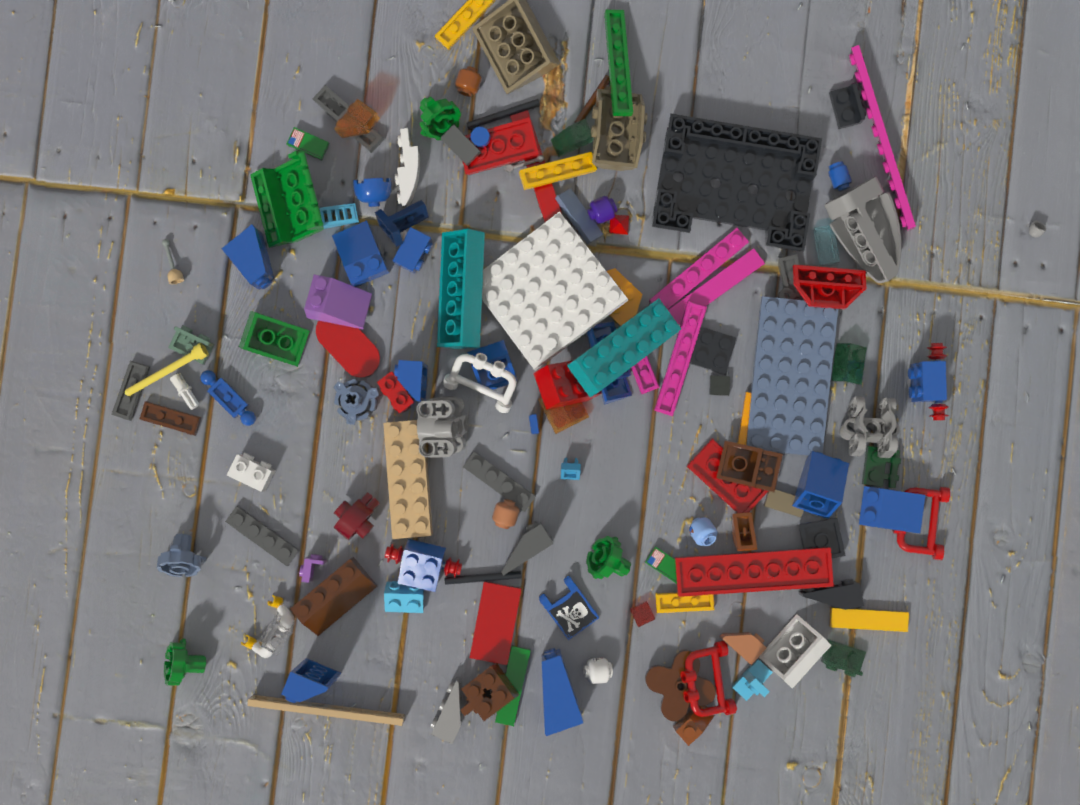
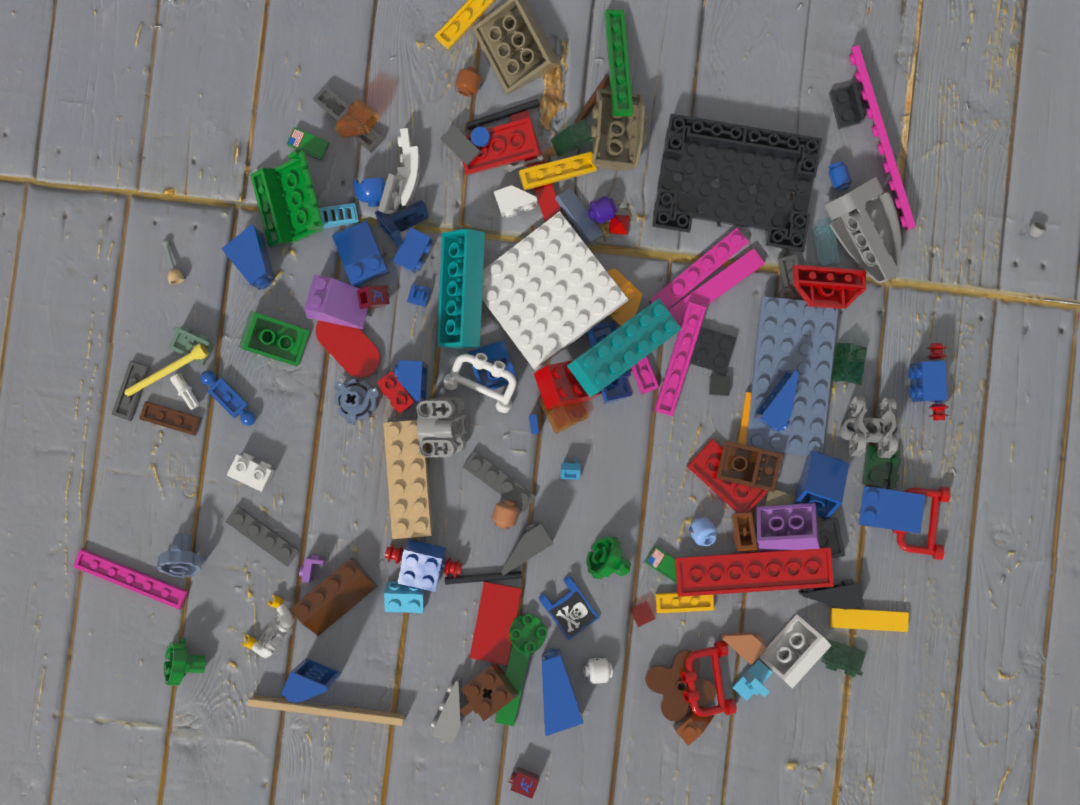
(130, 578): none -> dark pink tile
(355, 518): dark red piece -> none
(373, 297): none -> dark red brick
(392, 193): none -> light grey plate
(418, 295): none -> blue tile
(436, 117): green piece -> none
(514, 199): none -> white slope
(524, 782): none -> dark red brick
(527, 633): none -> green dish
(779, 404): none -> blue slope
(787, 527): none -> medium lavender slope

